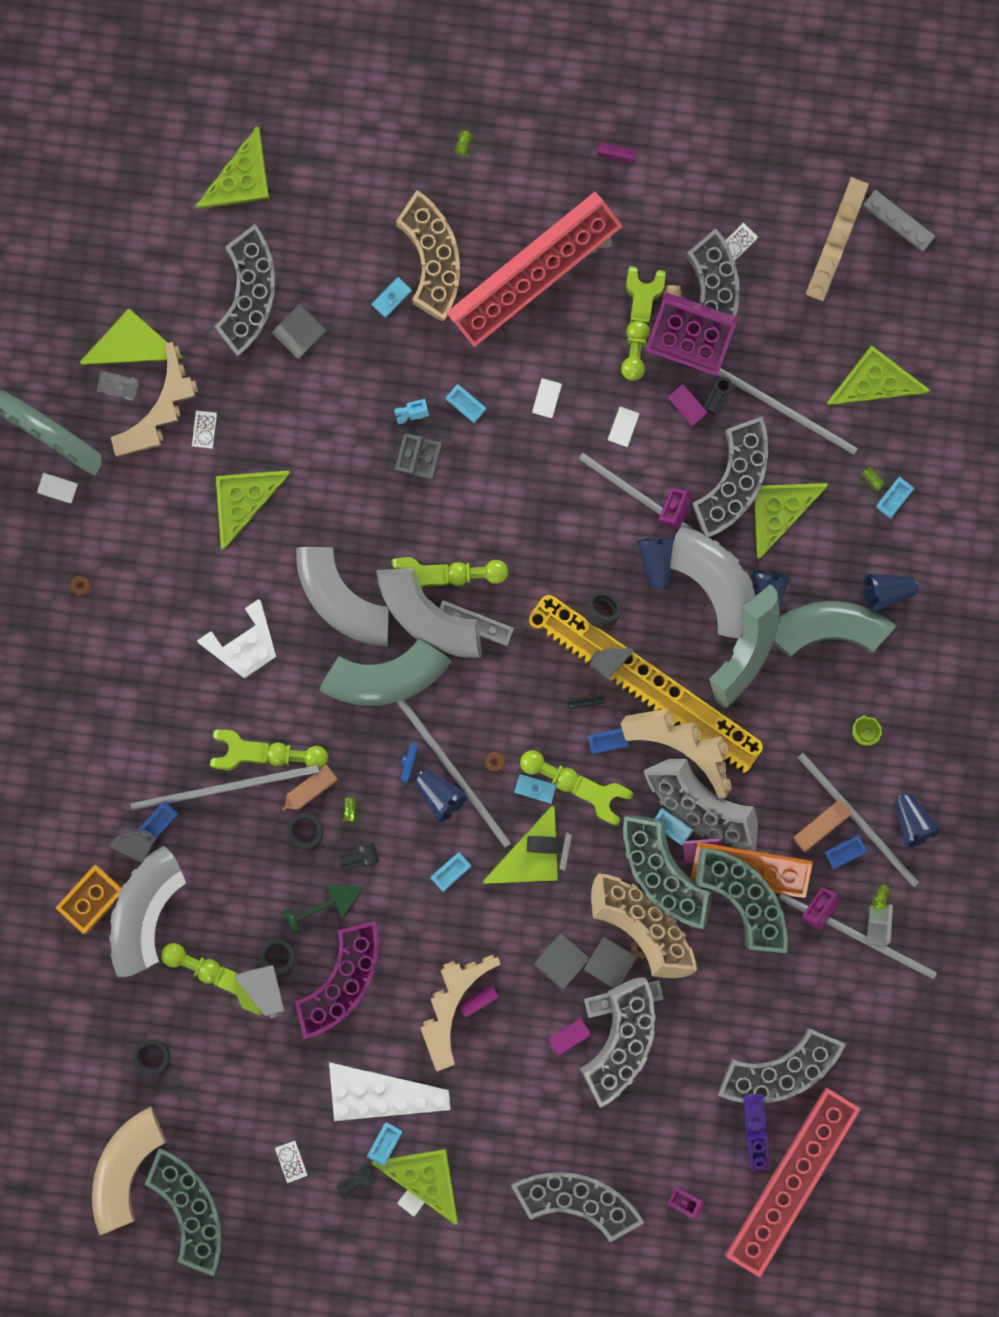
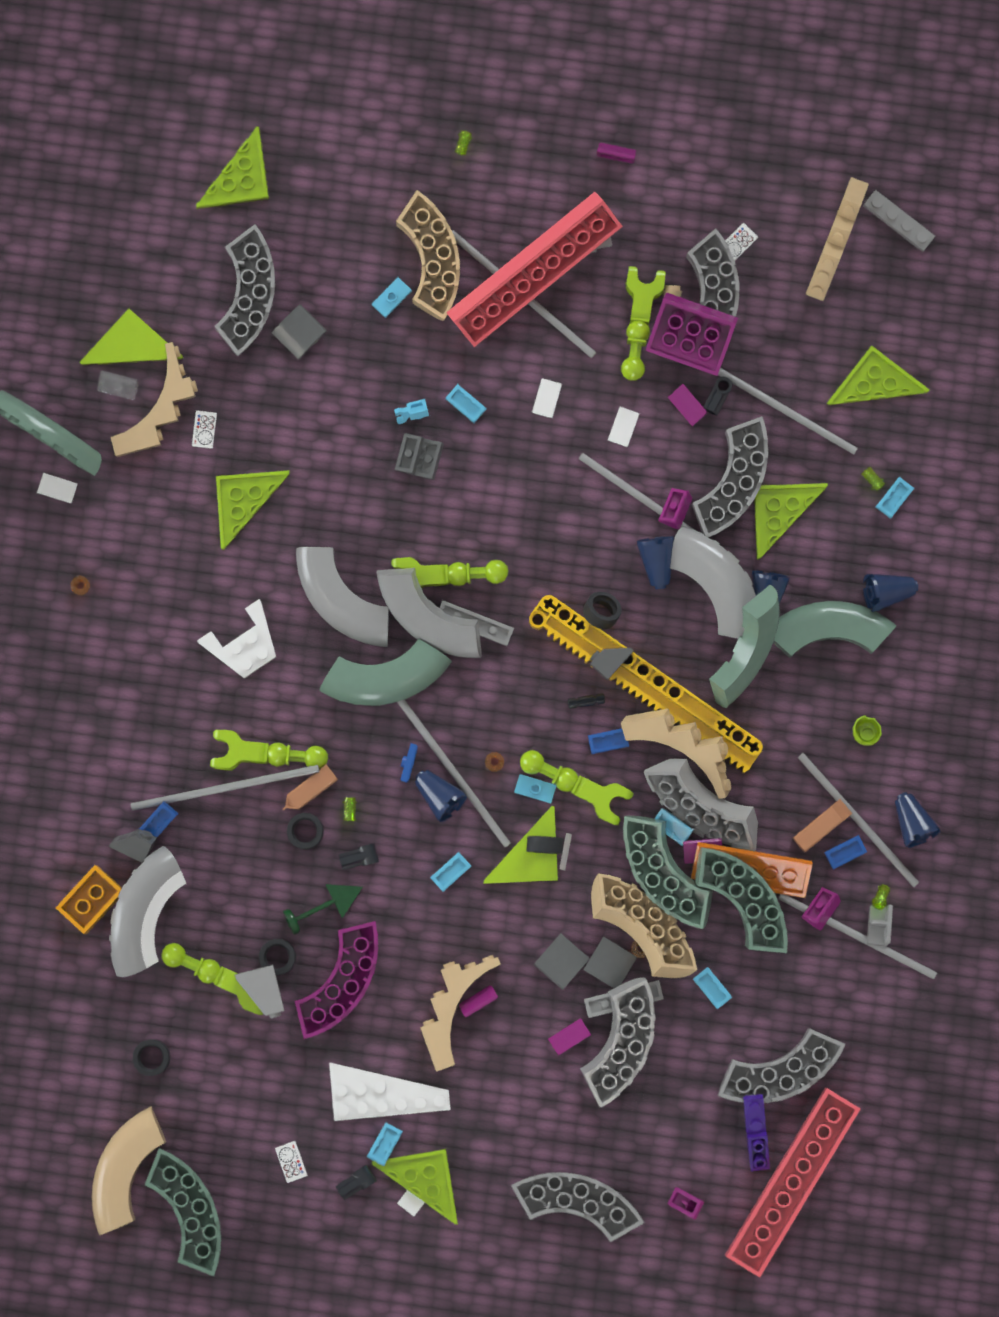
(534, 304): none -> light grey piece
(712, 988): none -> medium azure plate

